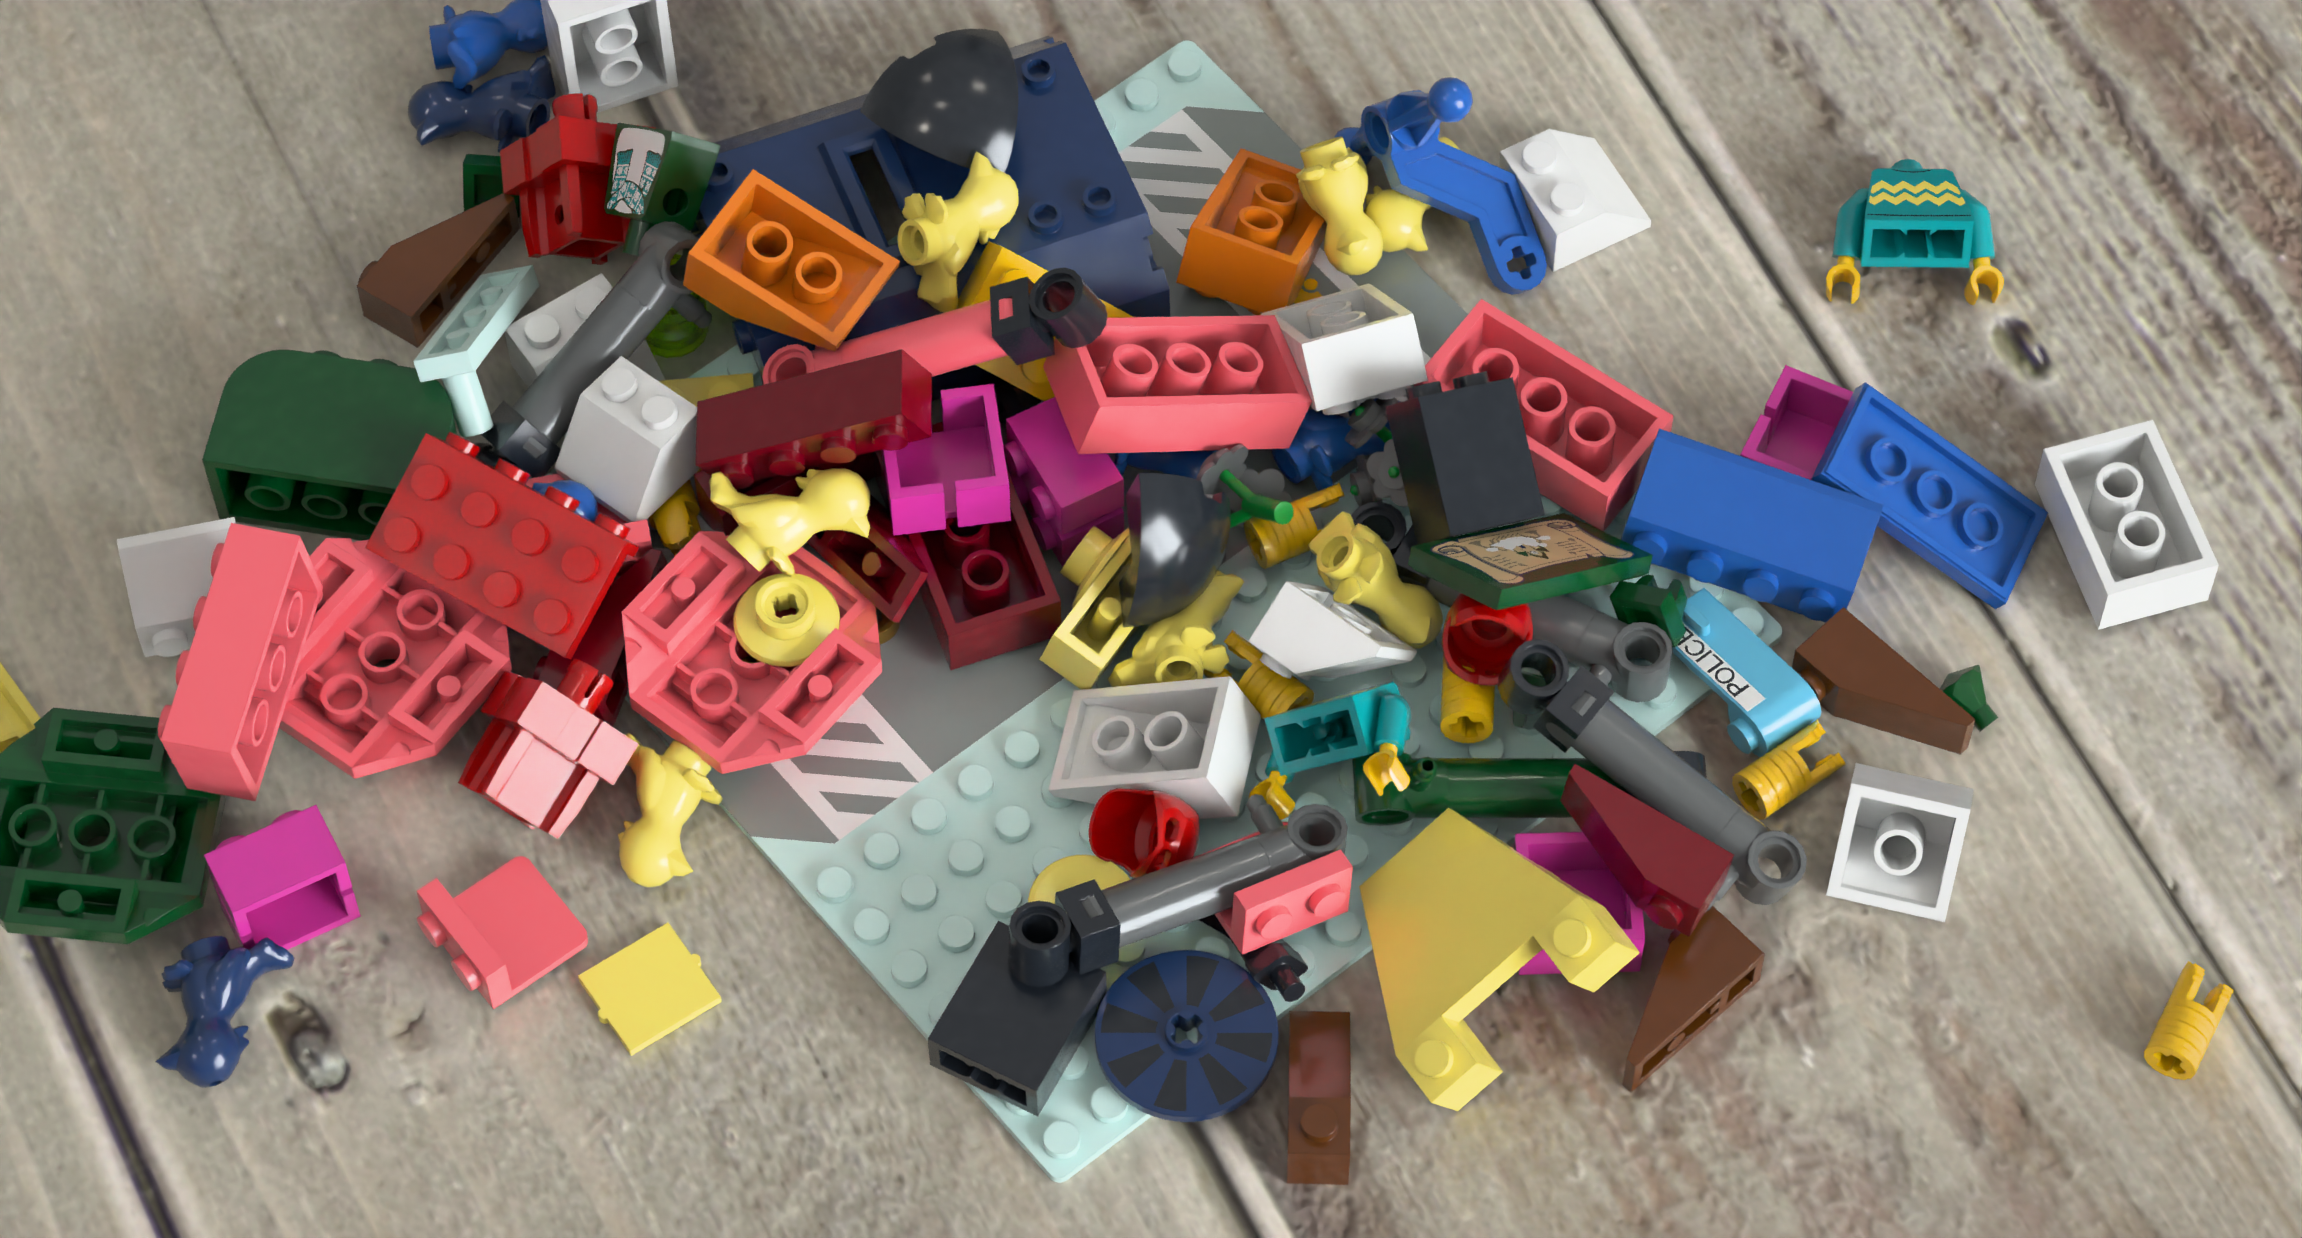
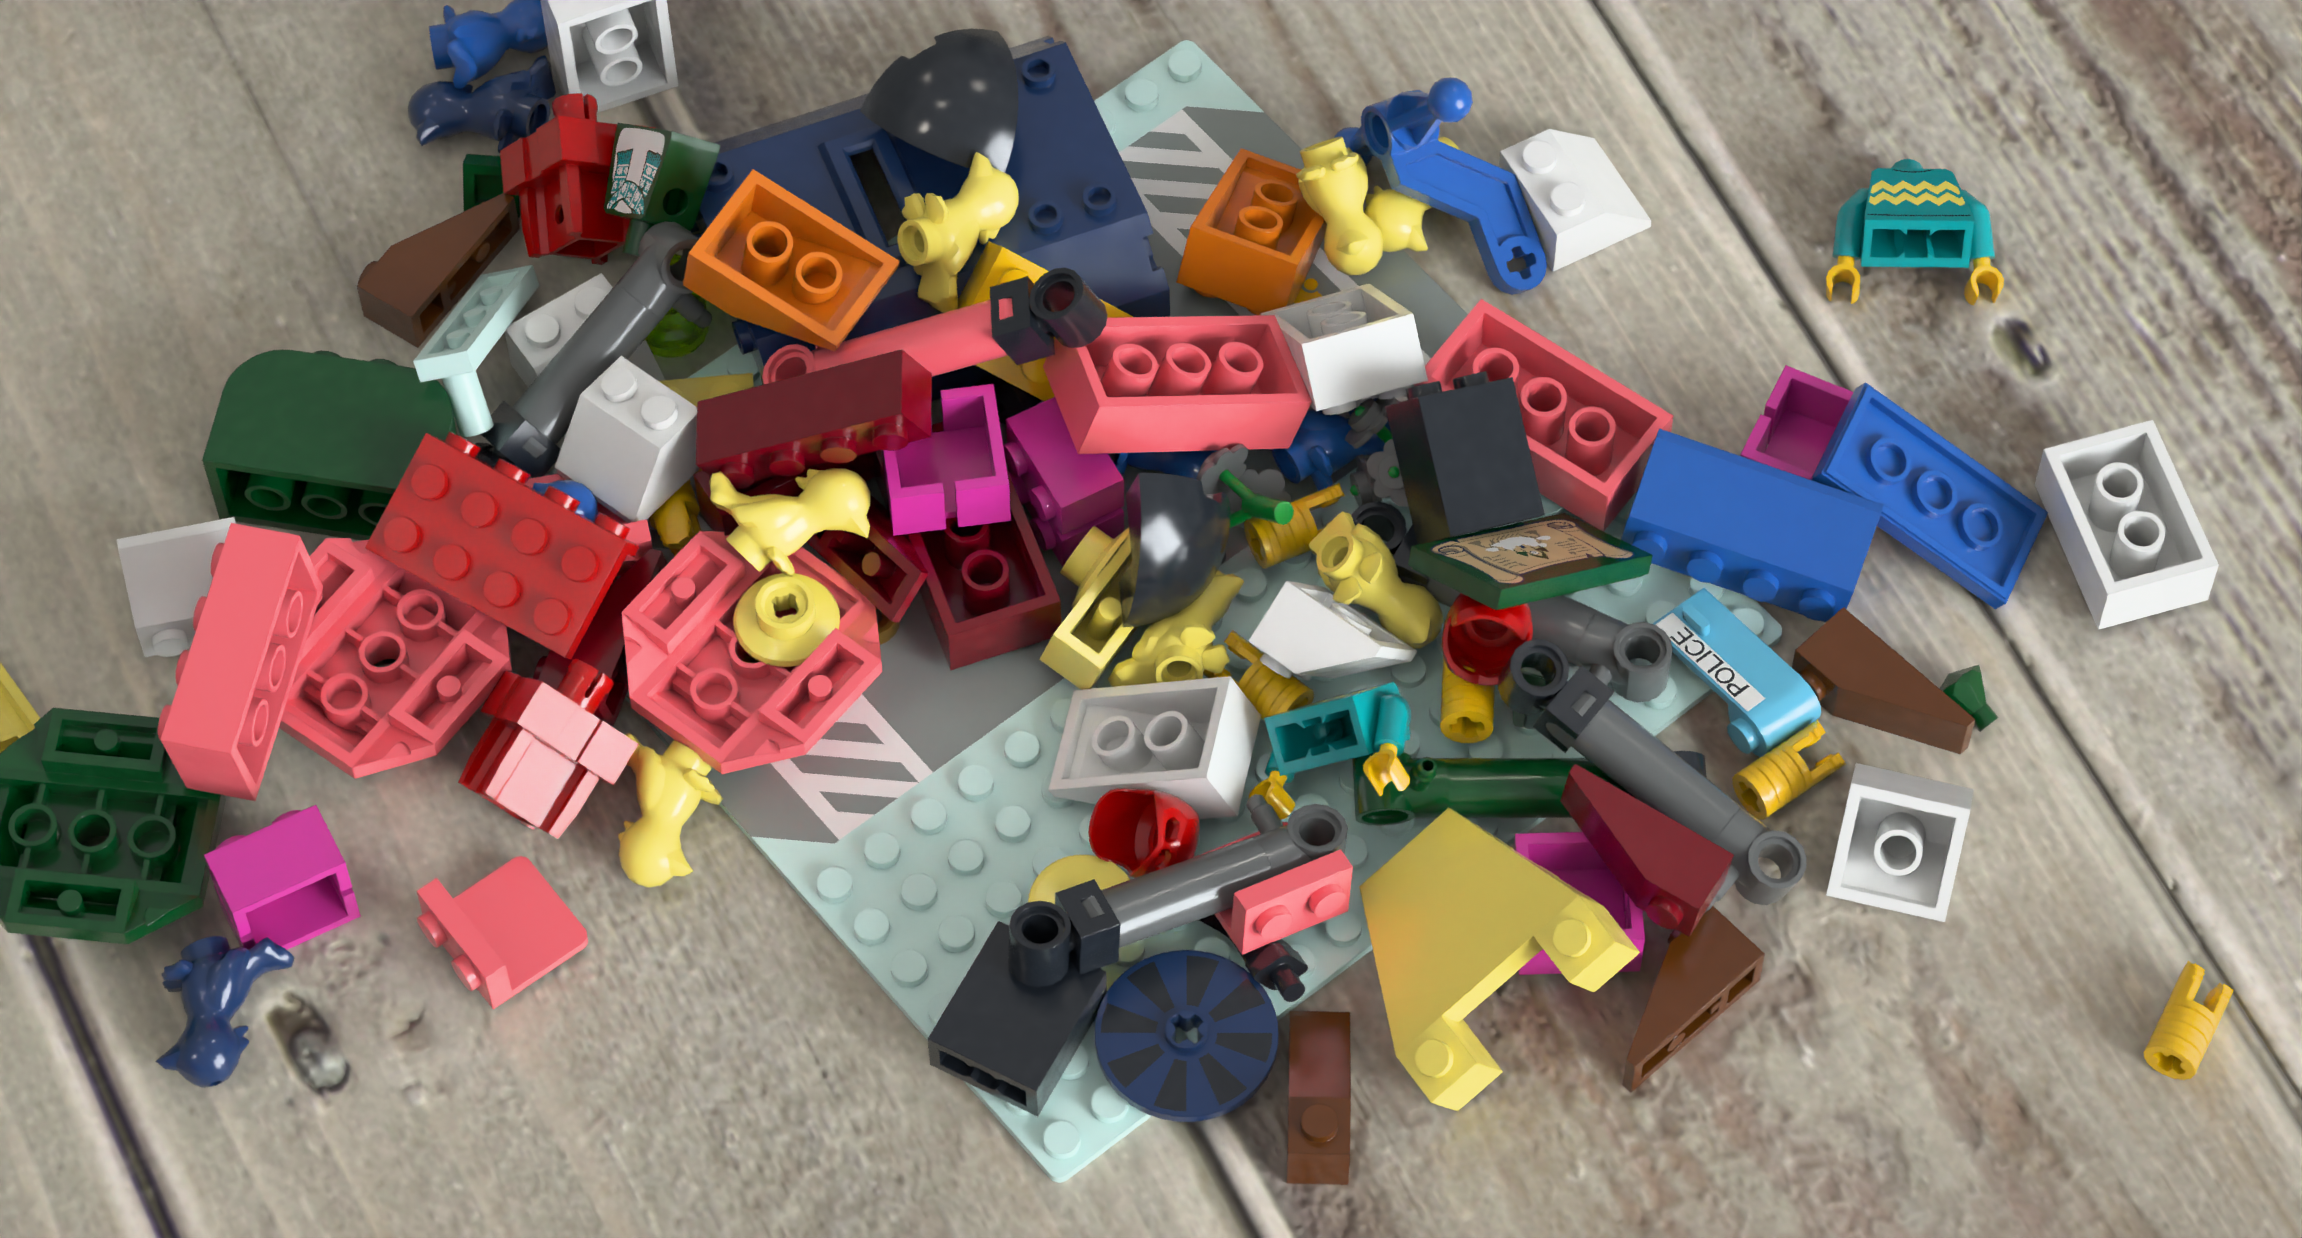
(649, 988): light yellow piece -> none
(1651, 604): dark green tile -> none

